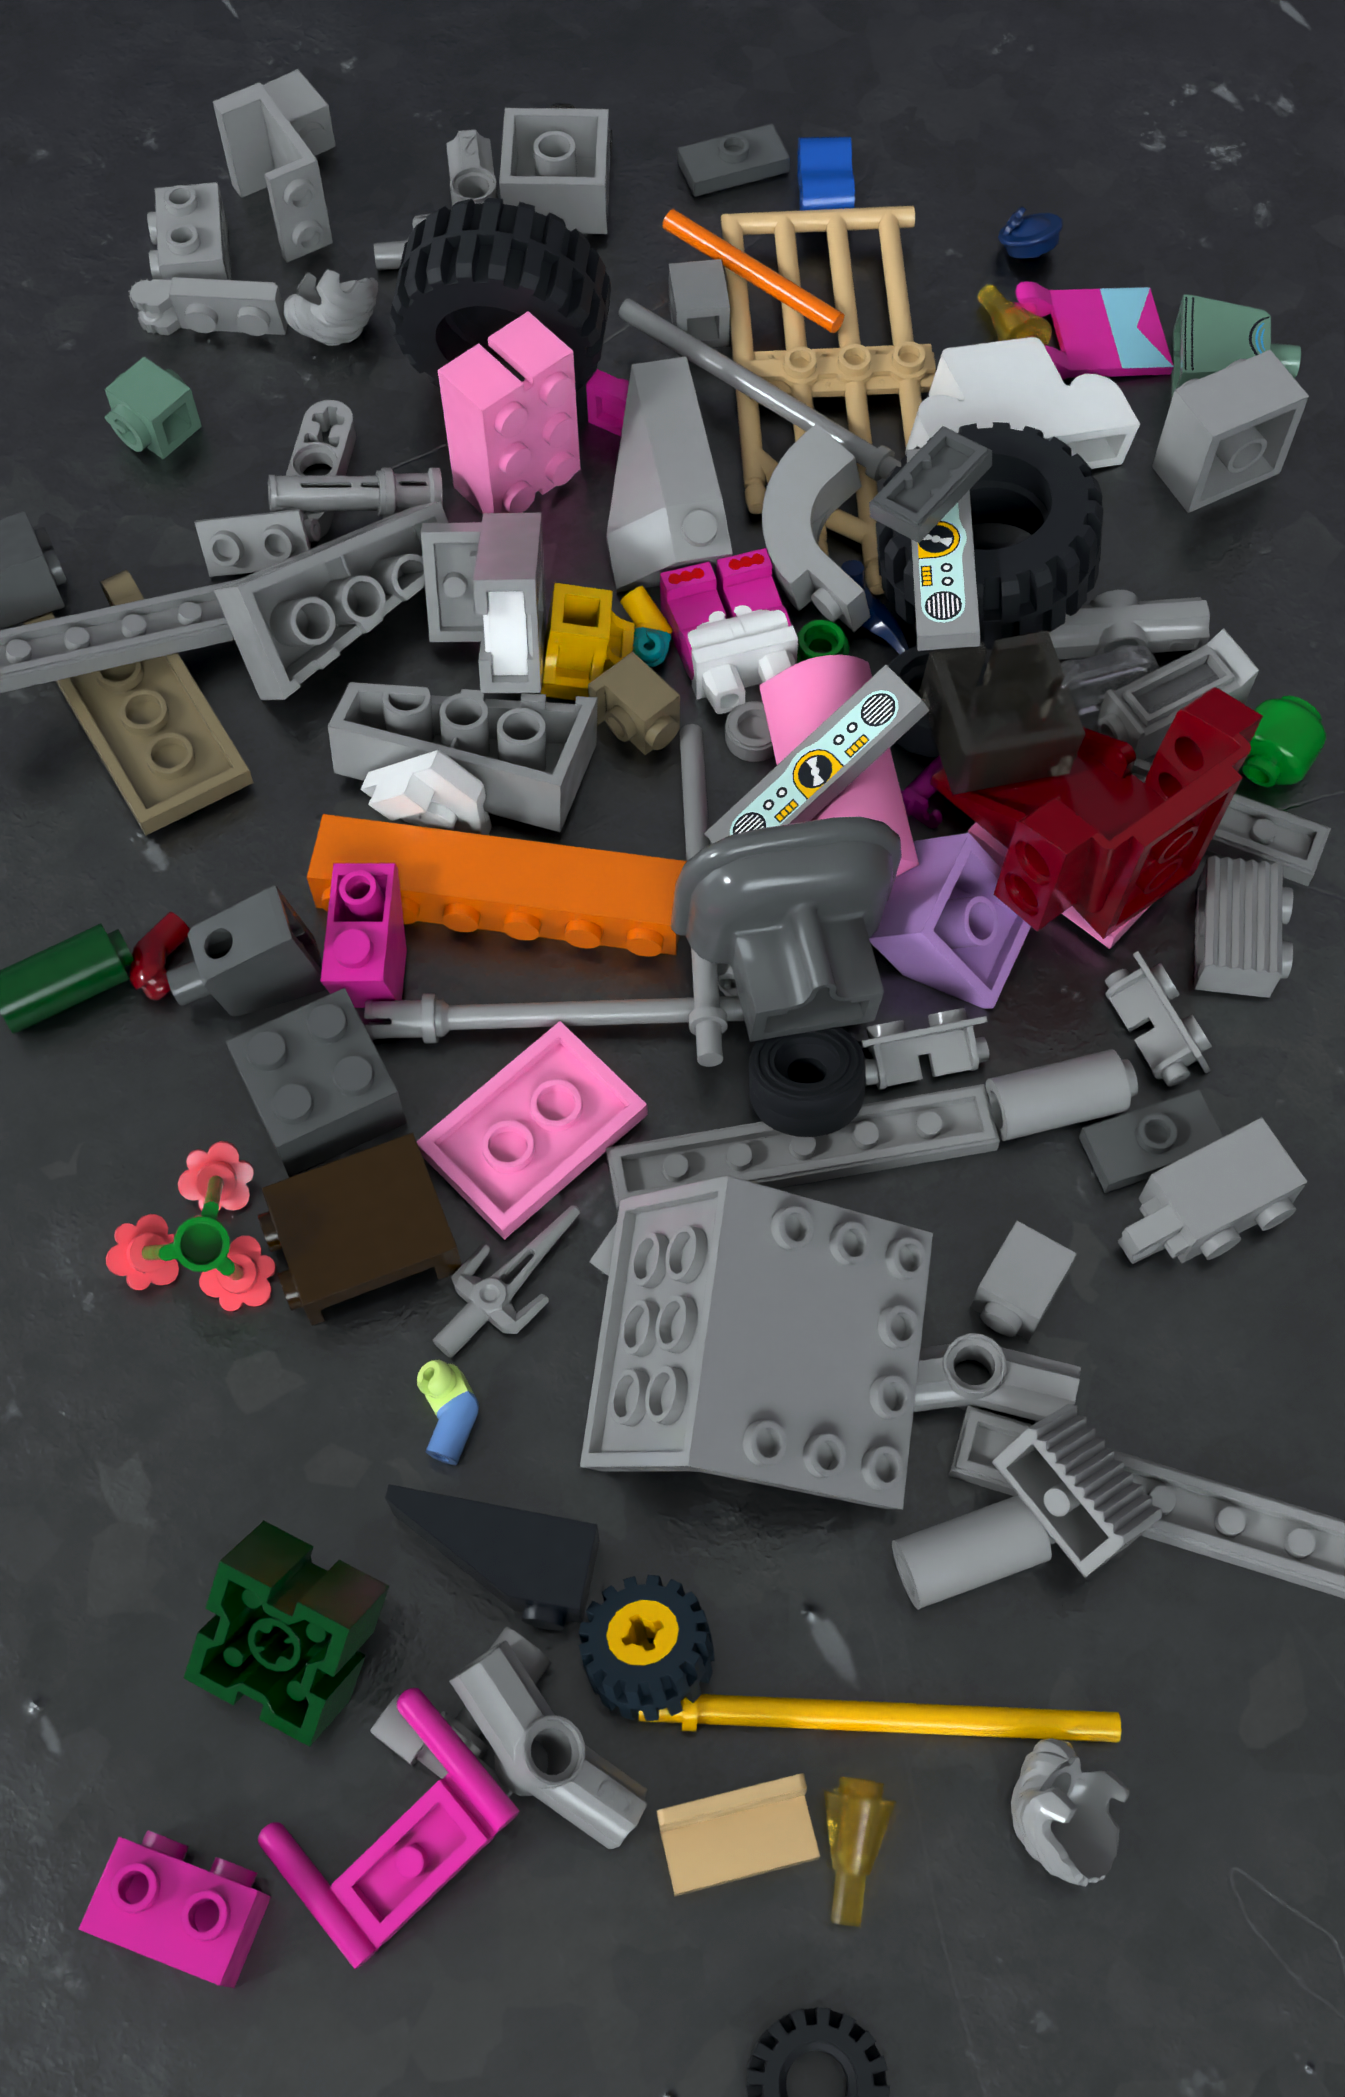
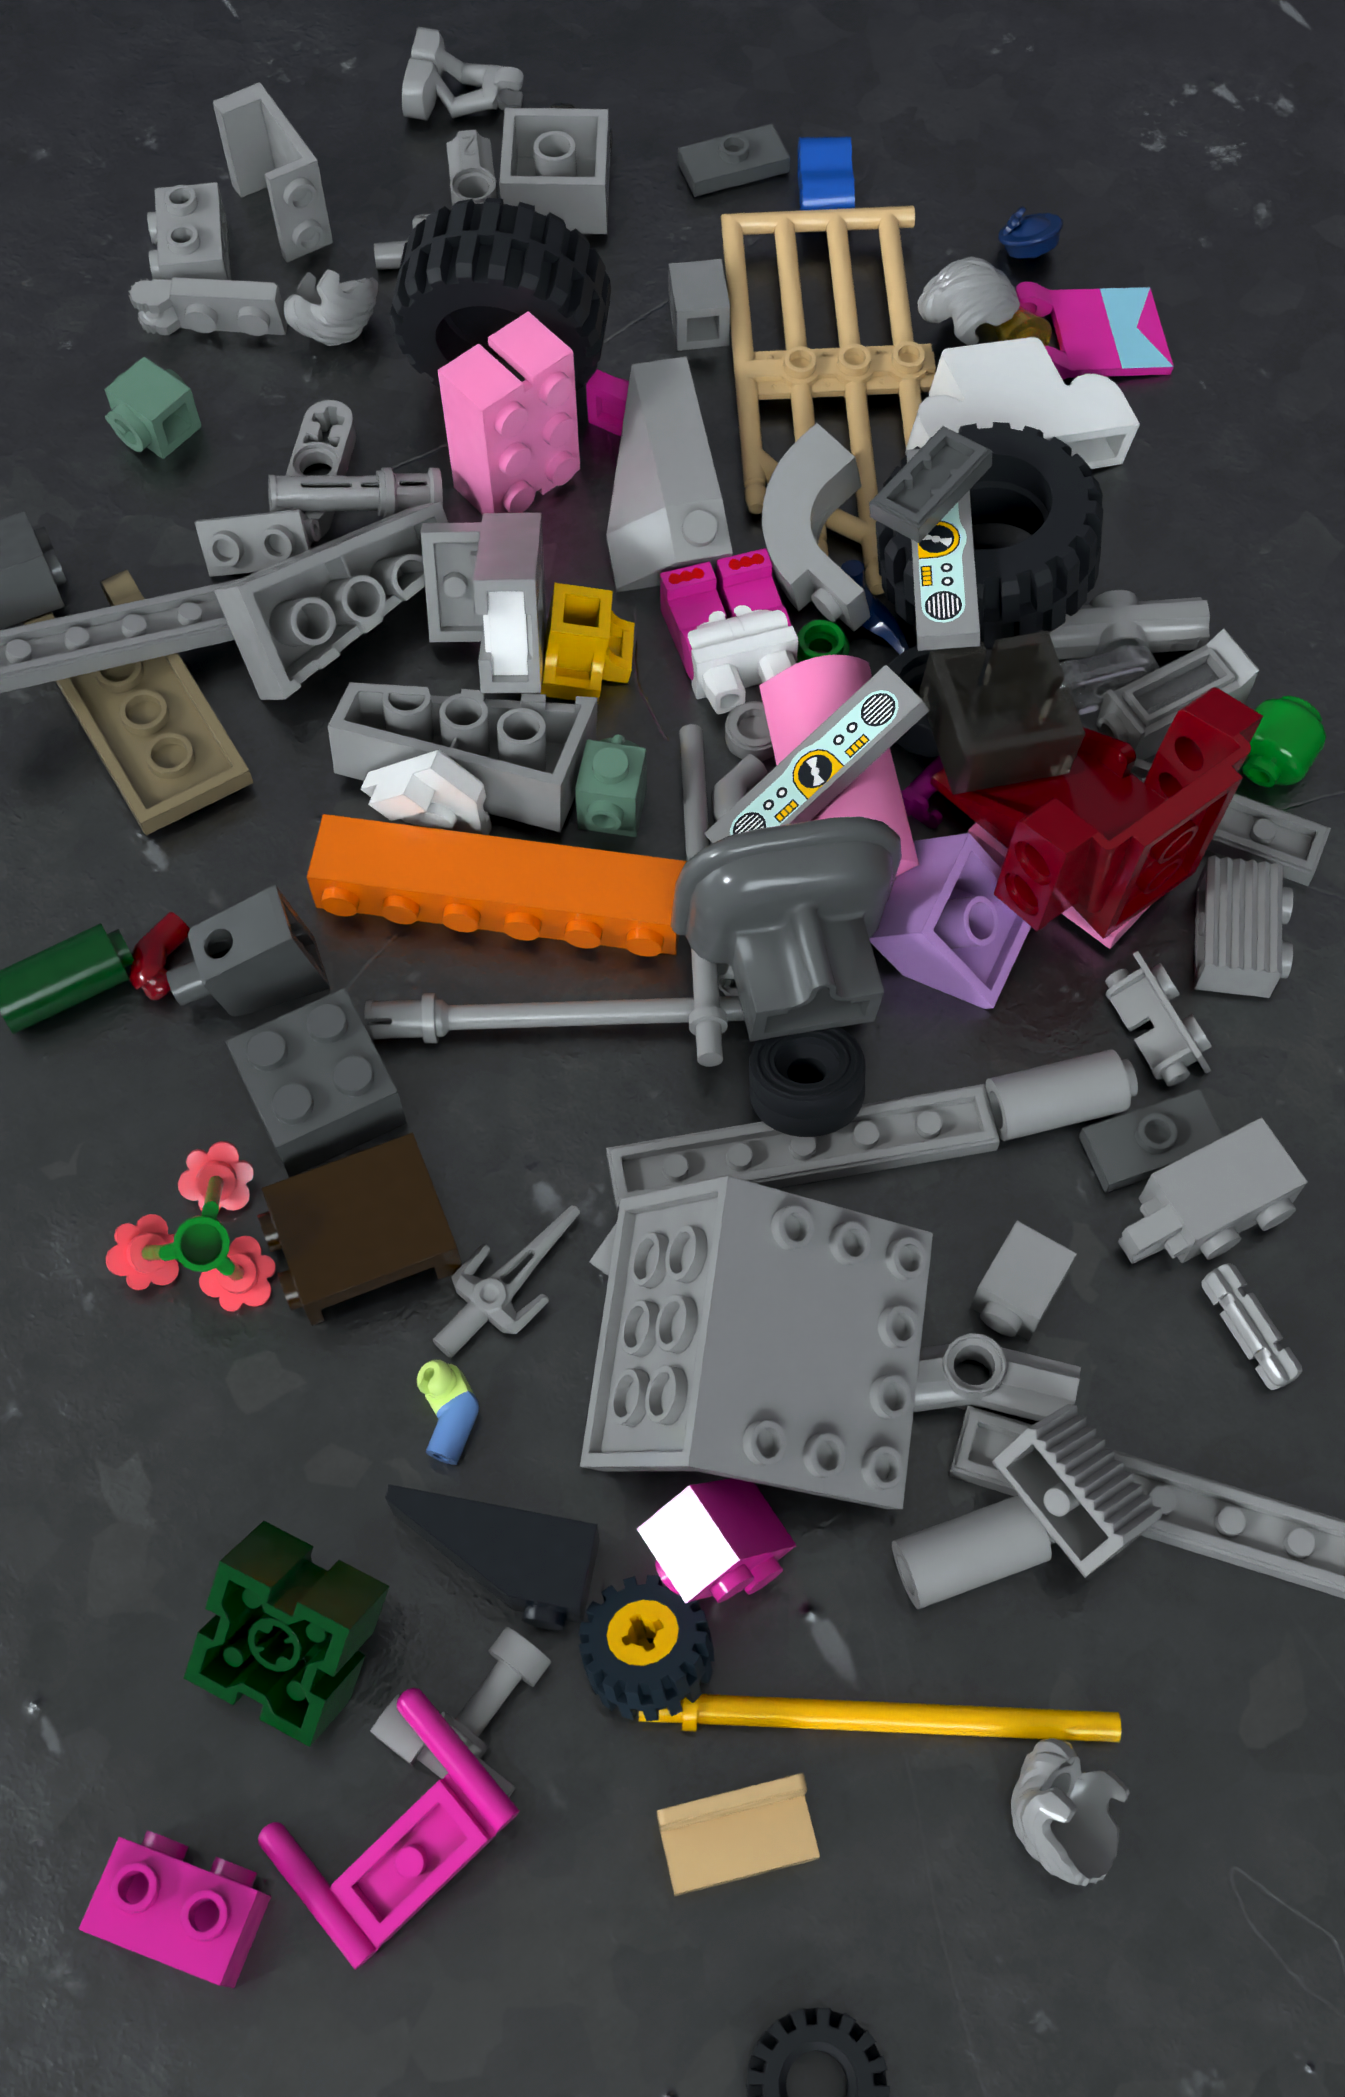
(304, 110): light grey brick -> none
(365, 933): dark pink slope -> none
(424, 81): none -> light grey piece
(532, 1129): bright pink plate -> none
(577, 1779): light grey piece -> none
(611, 786): none -> sand green brick
(637, 704): dark tan brick -> none
(651, 629): arm -> none
(717, 1540): none -> dark pink brick
(736, 785): none -> light grey arm
(753, 271): orange bar -> none
(856, 1828): clear yellow cone -> none
(877, 461): light grey bar -> none
(947, 1042): light grey hinge -> none
(970, 294): none -> light grey hair
(1217, 333): sand green torso -> none
(1229, 430): light grey brick -> none
(1251, 1326): none -> light grey axle

